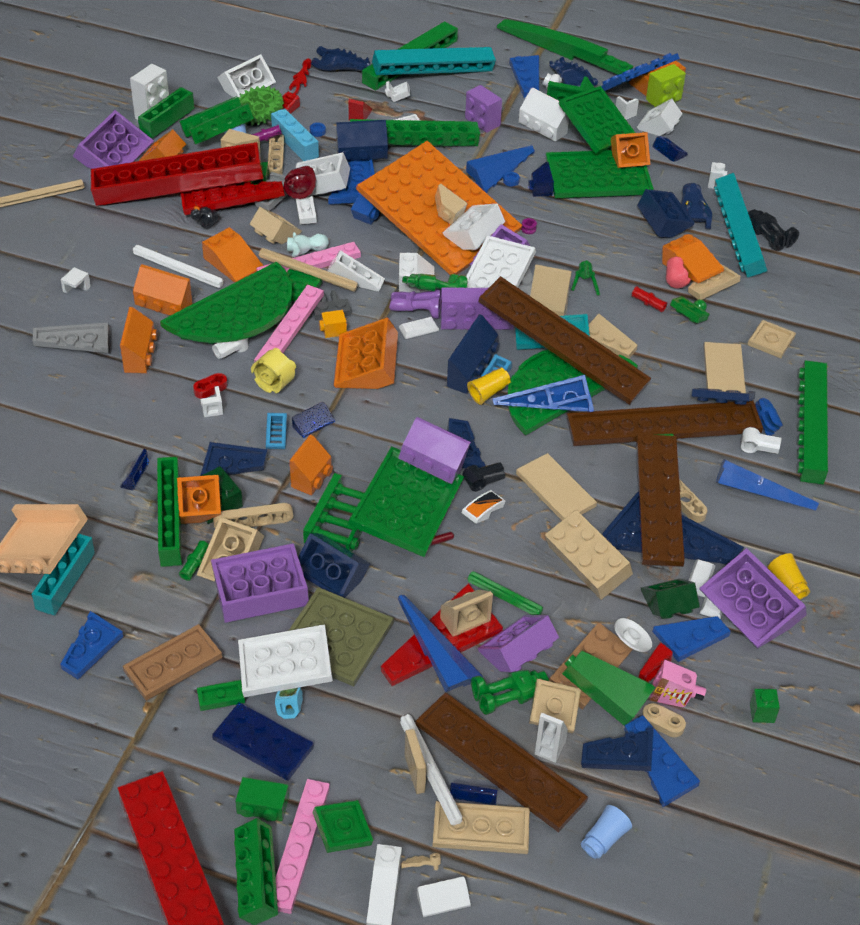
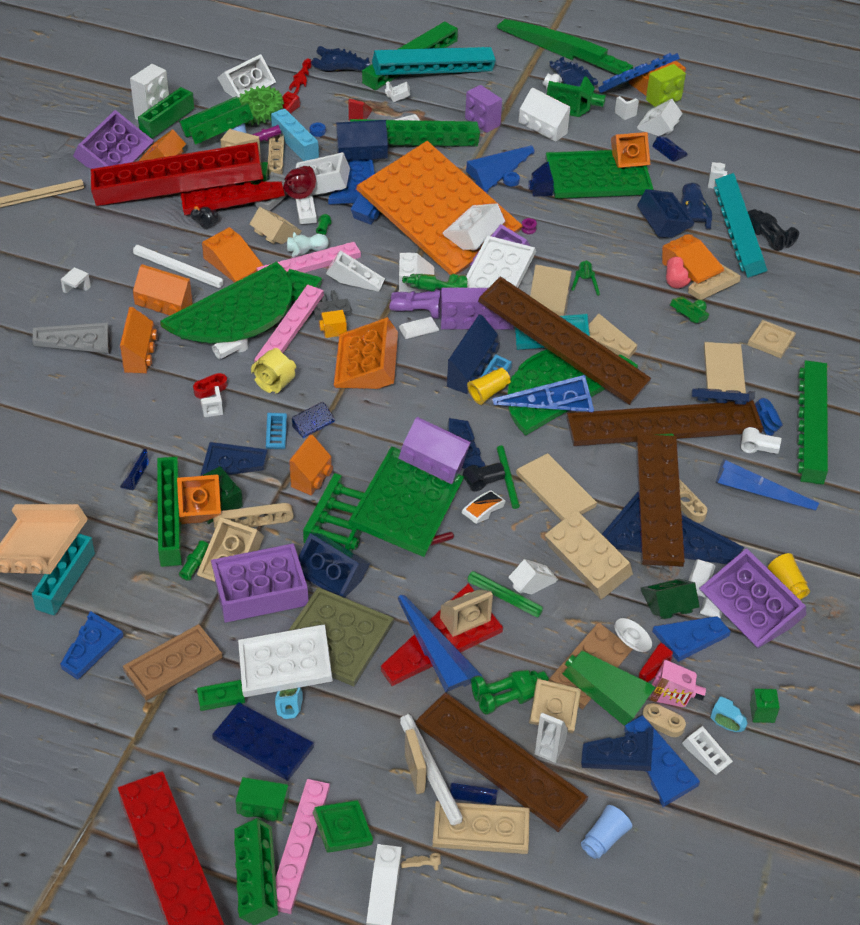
(308, 269): tan axle -> none
(324, 221): none -> green pin
(443, 896): white slope -> none
(449, 205): tan slope -> none
(508, 477): none -> green bar
(519, 642): medium lavender slope -> none
(526, 72): blue wing -> none
(531, 577): none -> white slope
(595, 117): green plate -> none
(649, 299): red pin -> none
(707, 740): none -> white slope
(728, 715): none -> medium azure rock

